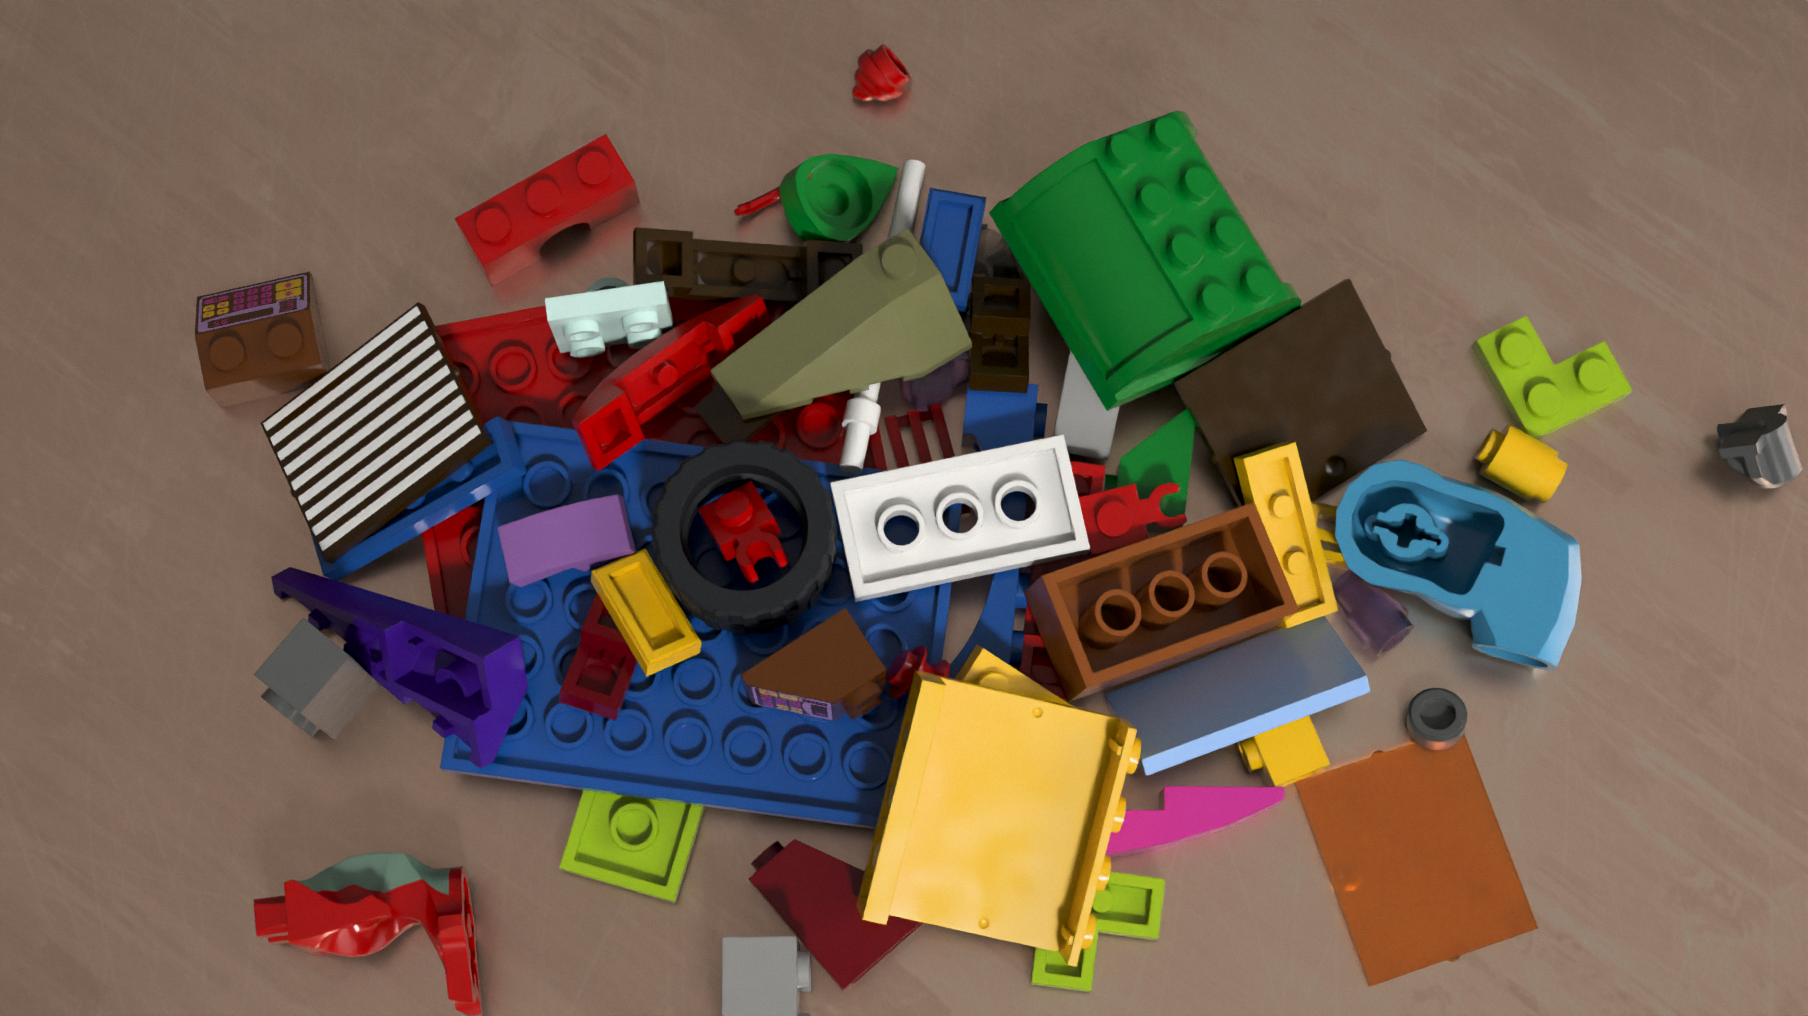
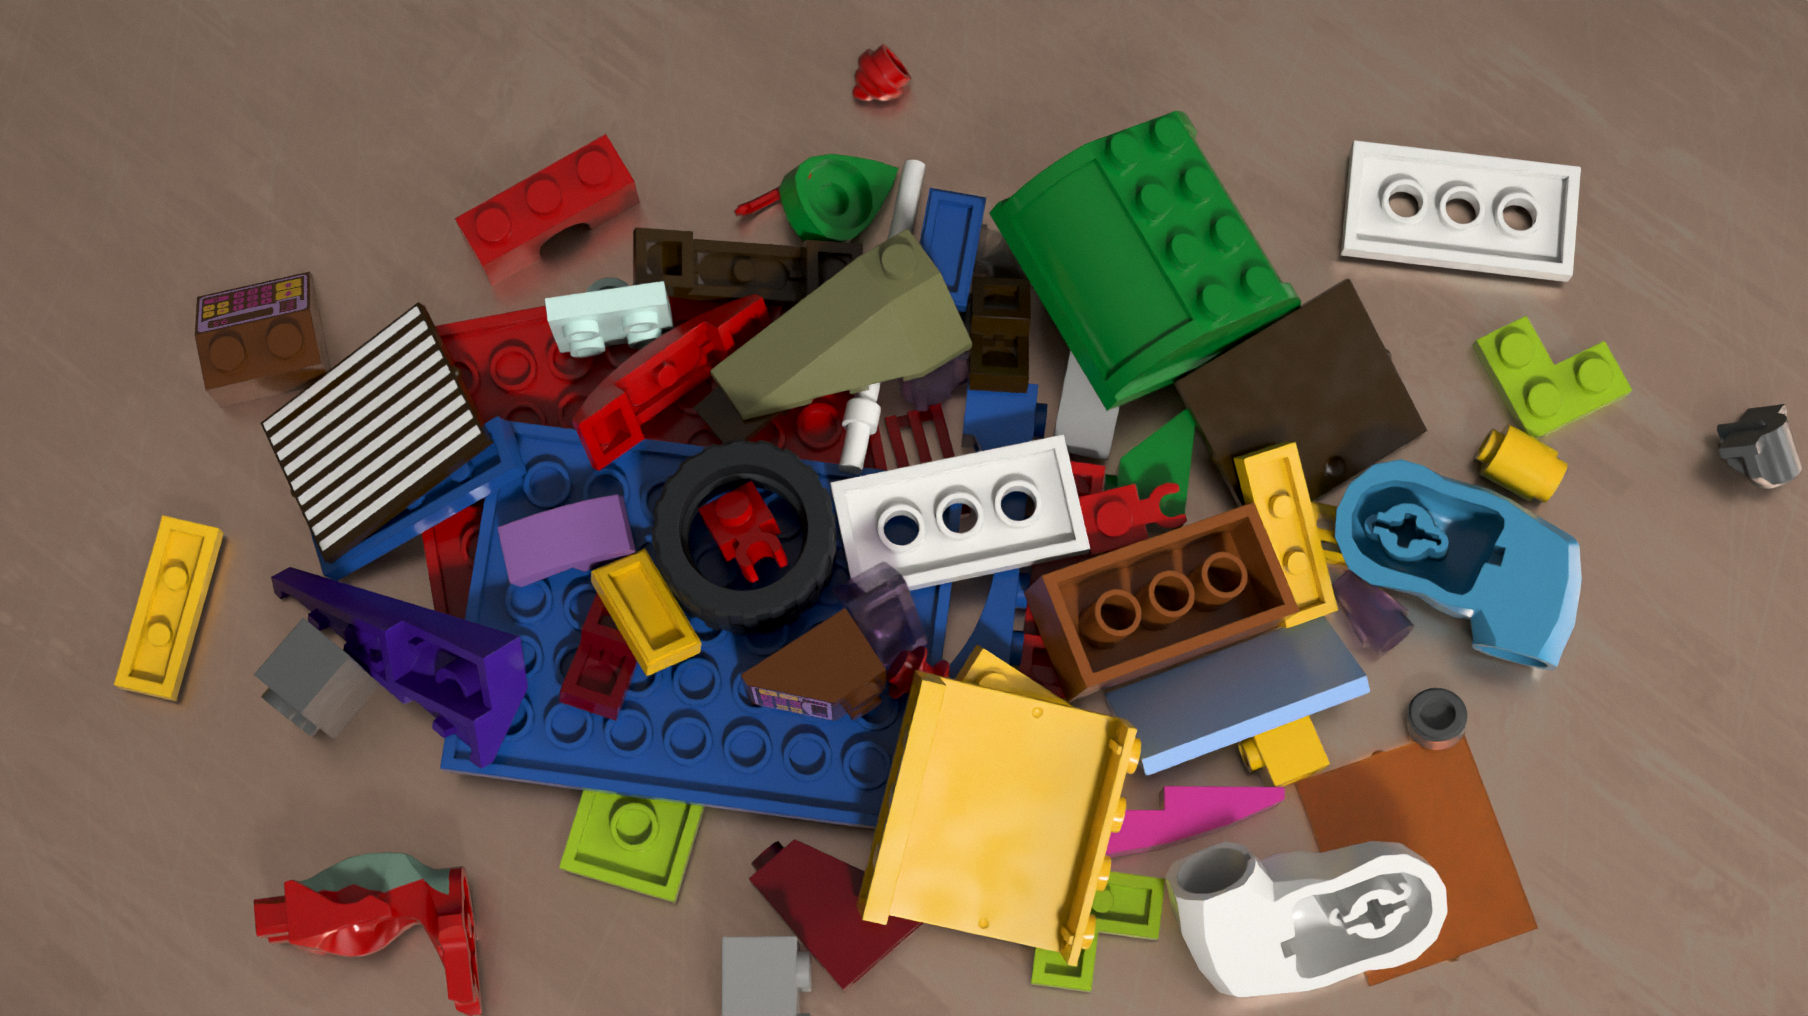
(169, 608): none -> yellow plate
(883, 611): none -> clear purple slope
(1303, 914): none -> white piece
(1488, 184): none -> white plate

